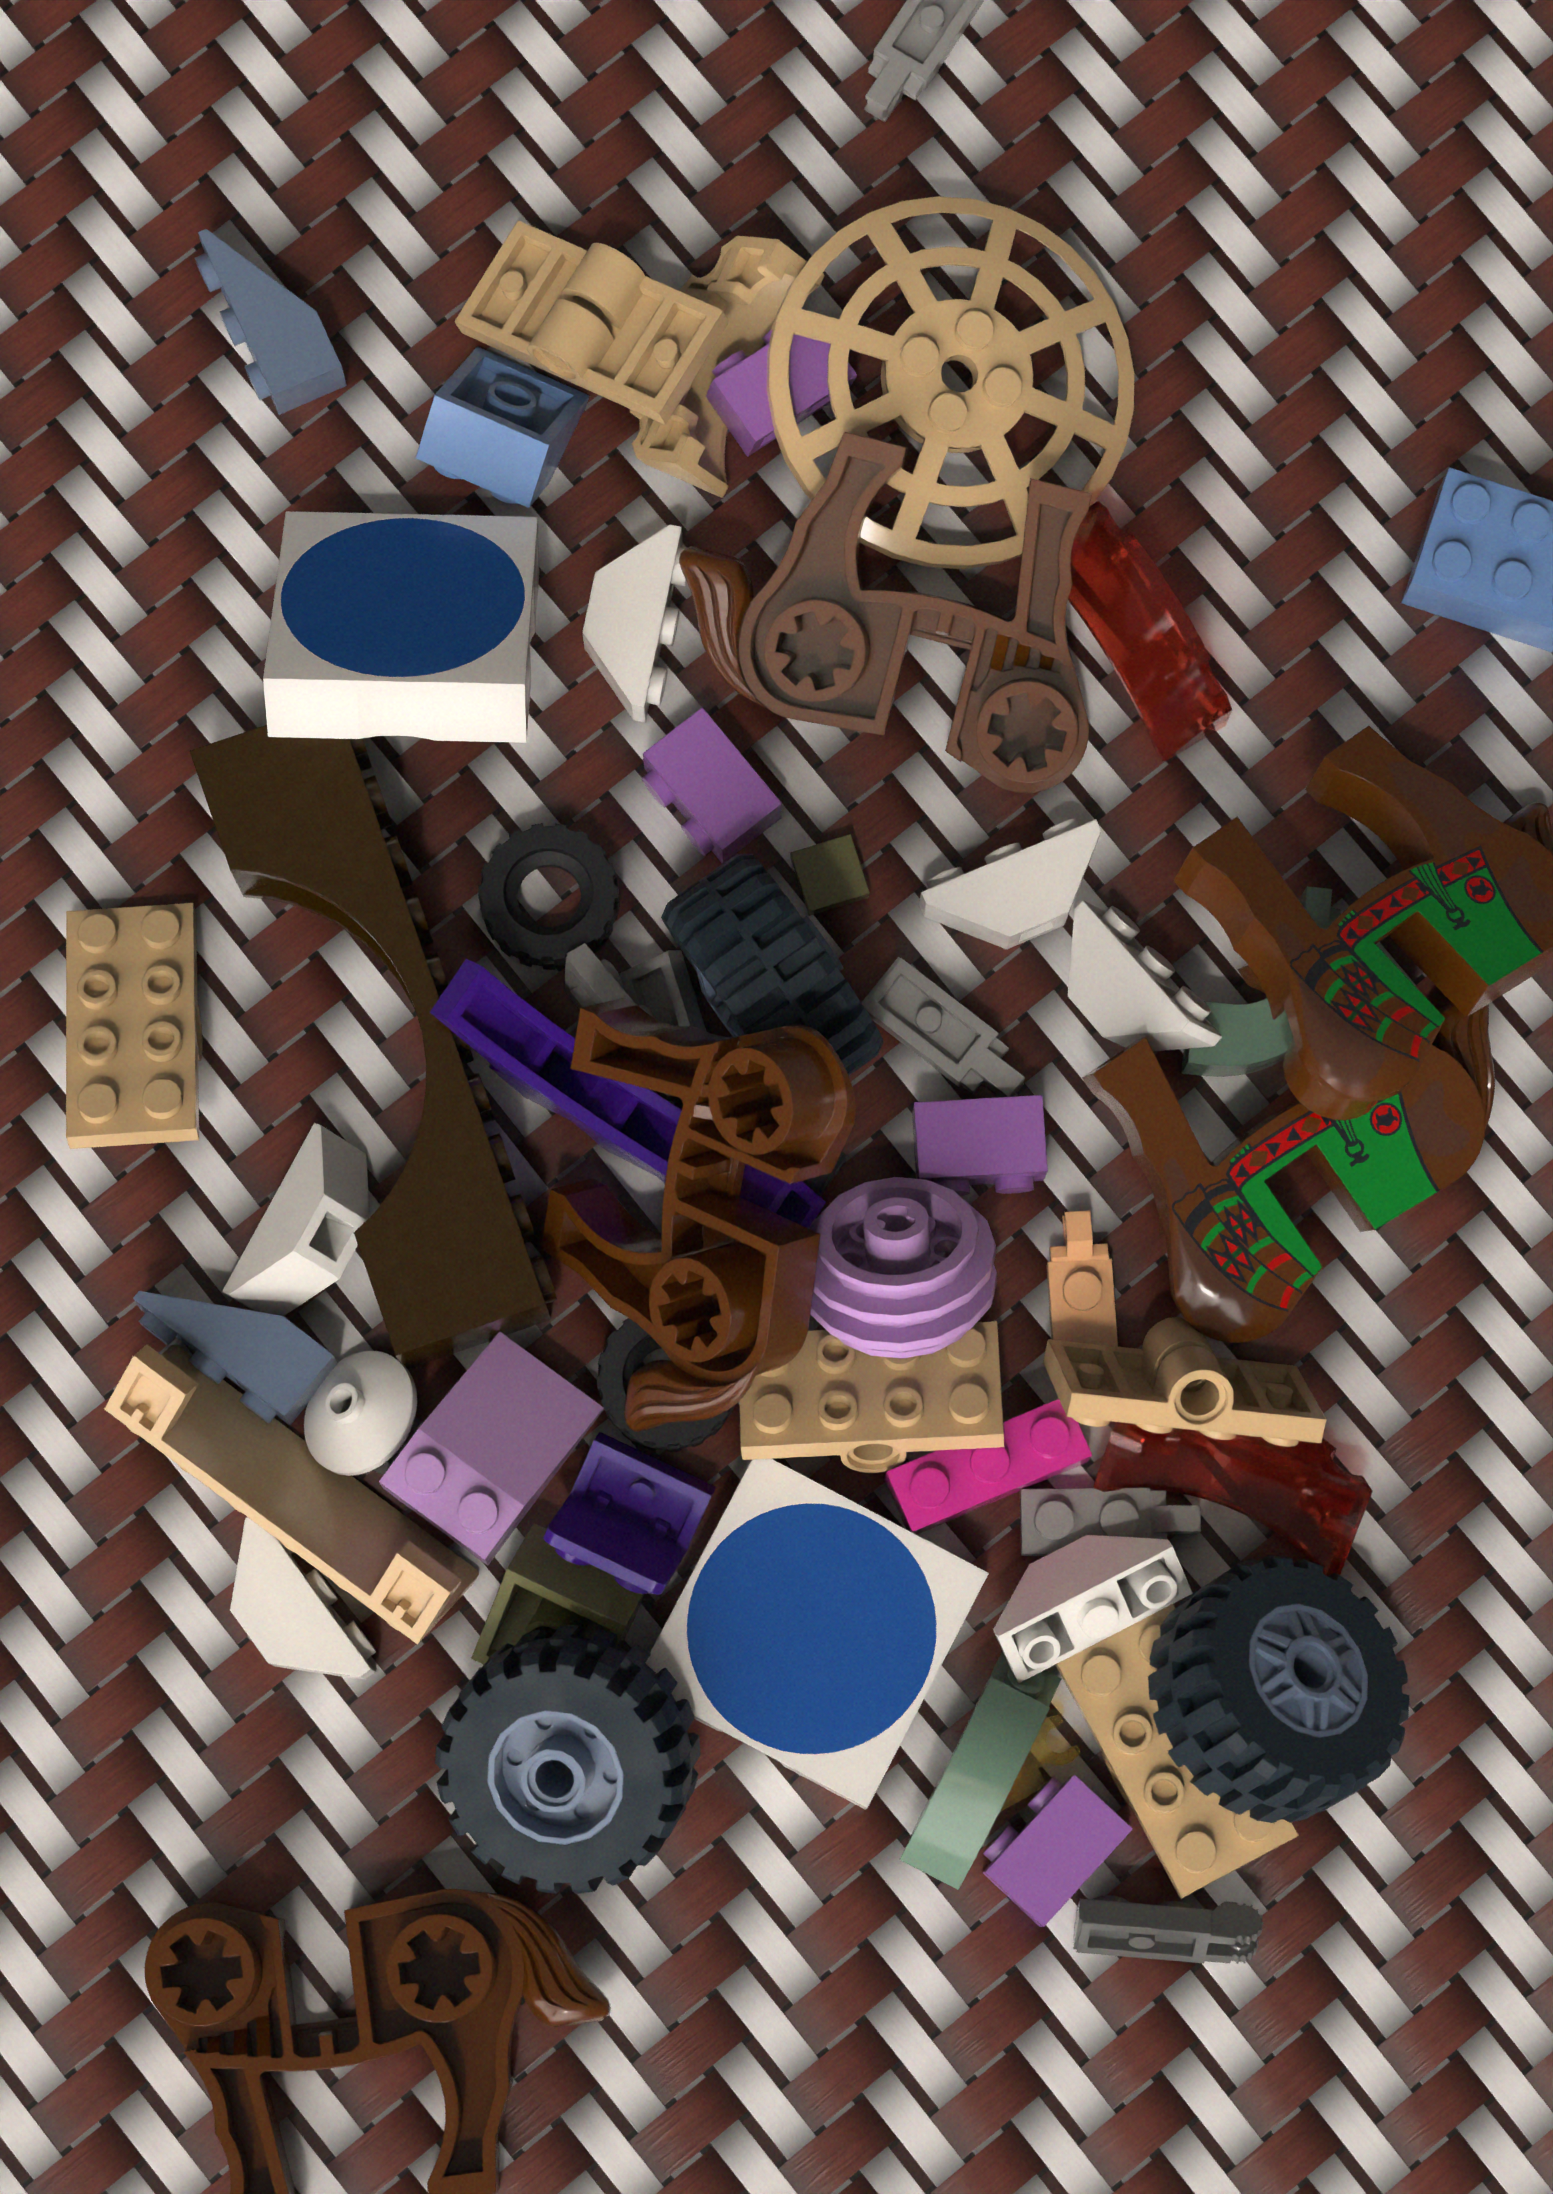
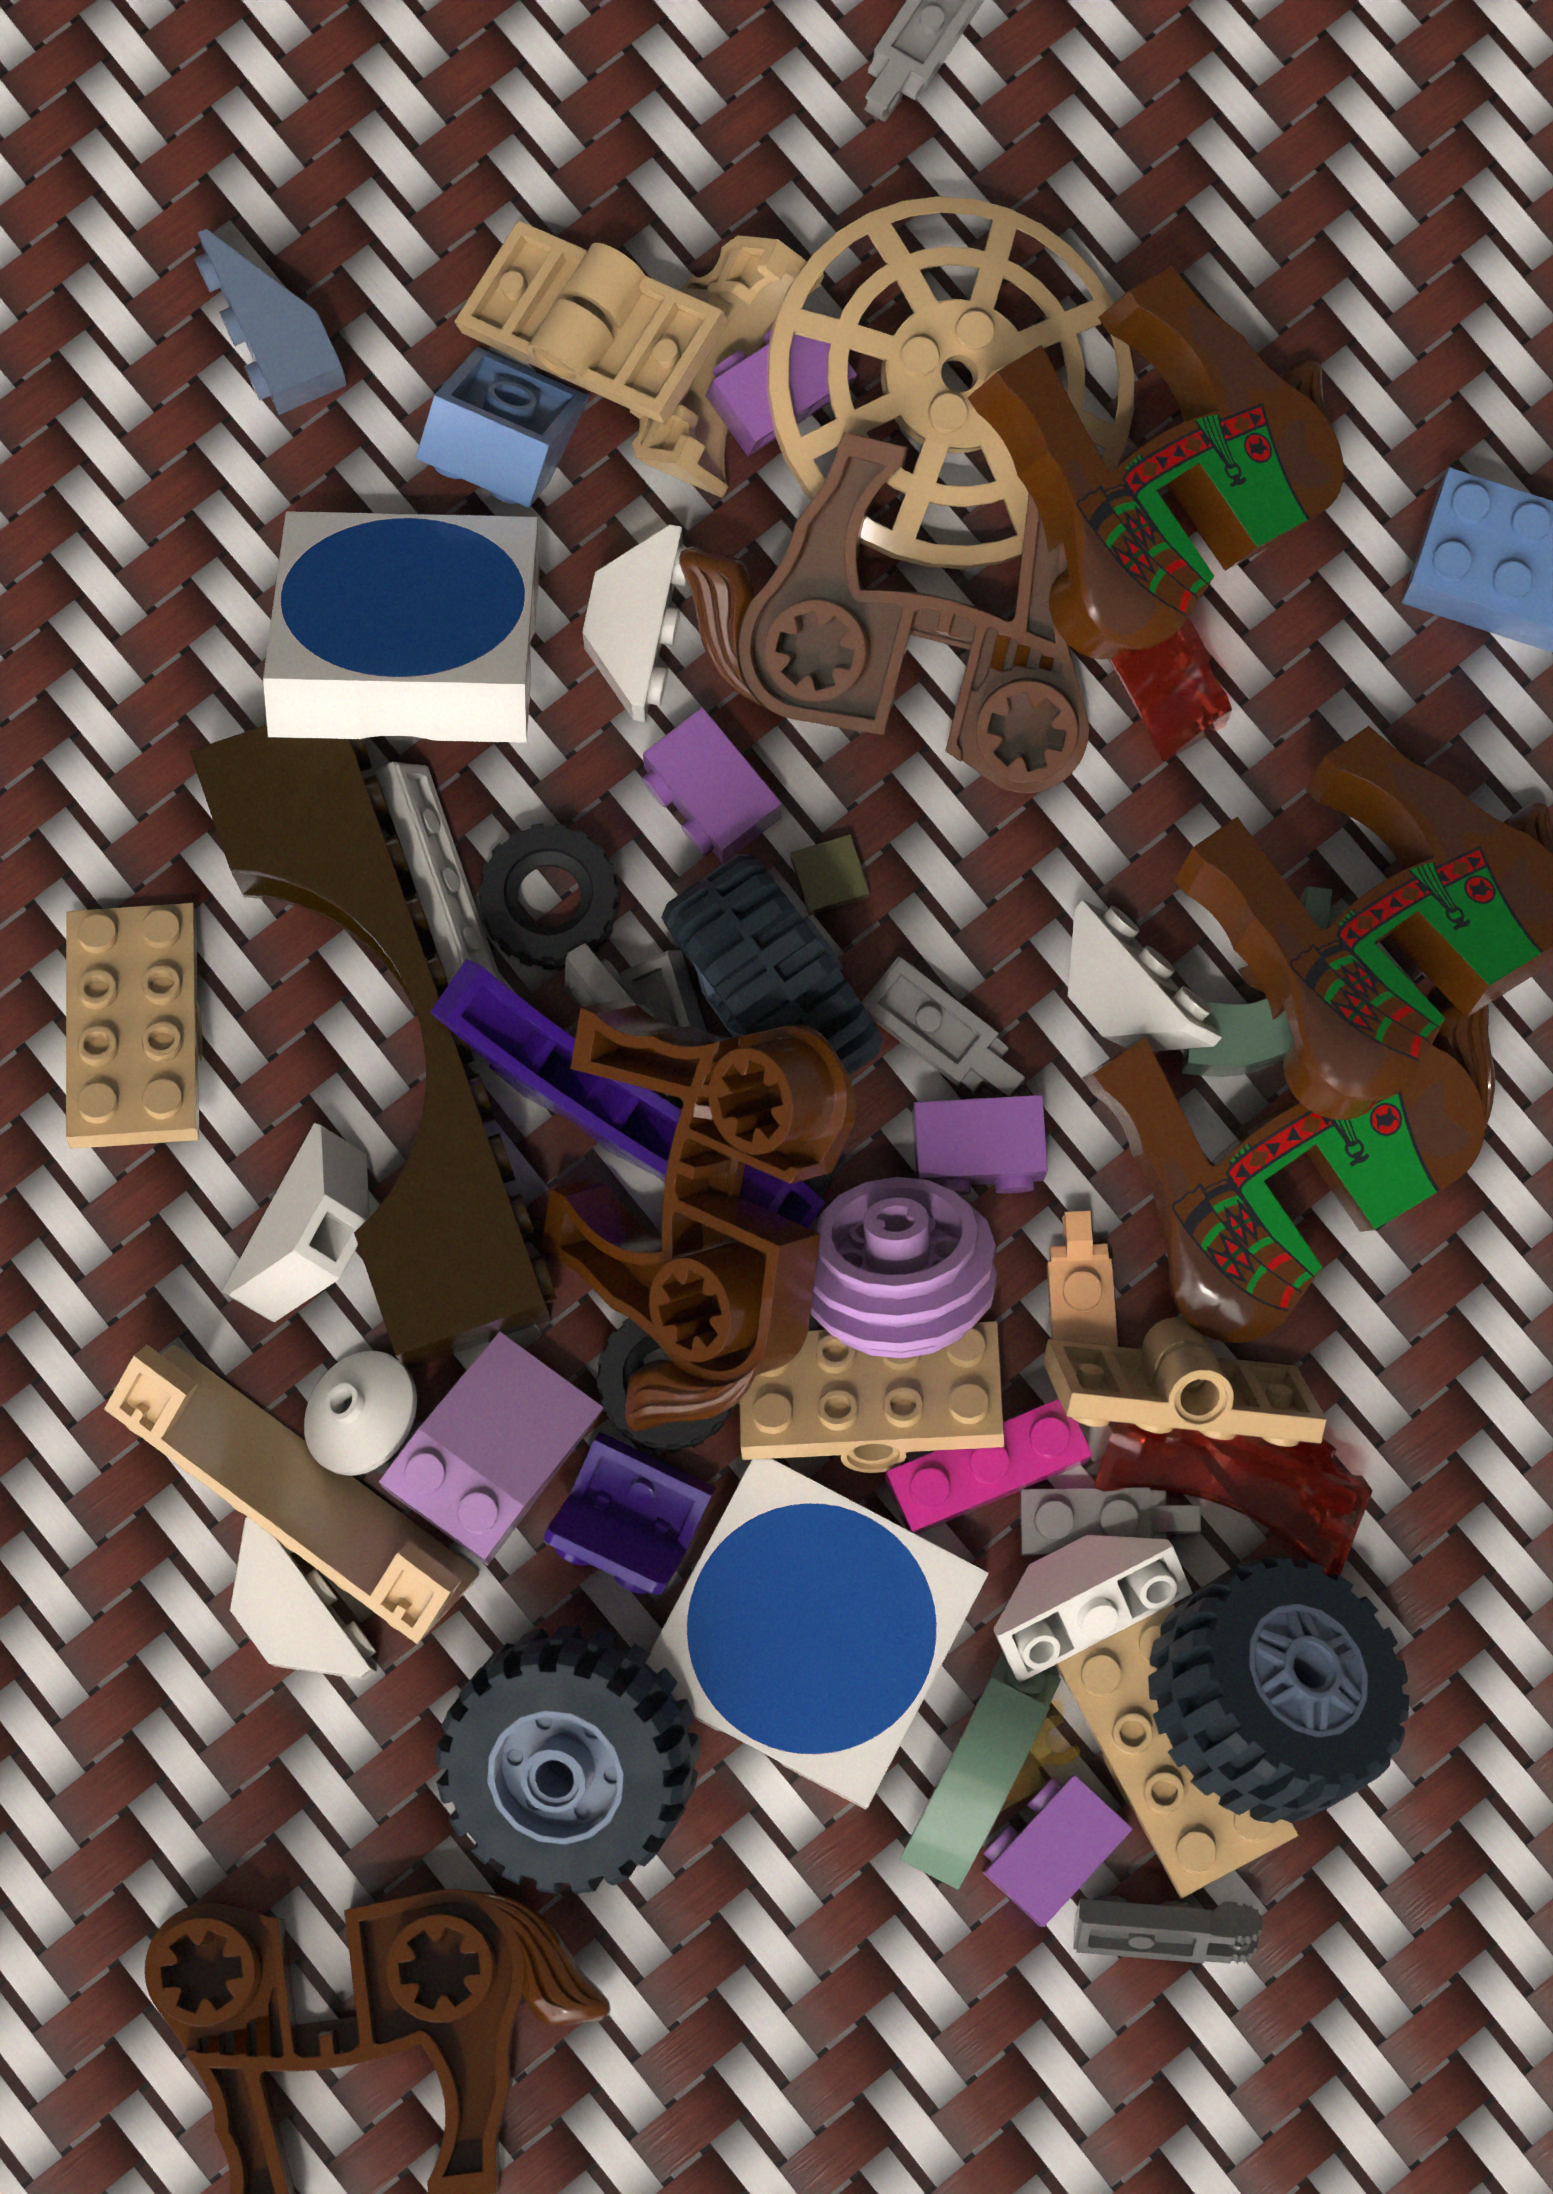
(254, 1349): sand blue slope -> none
(435, 867): none -> white tile
(551, 1592): olive slope -> none
(1018, 889): white slope -> none
(1242, 466): none -> reddish brown animal

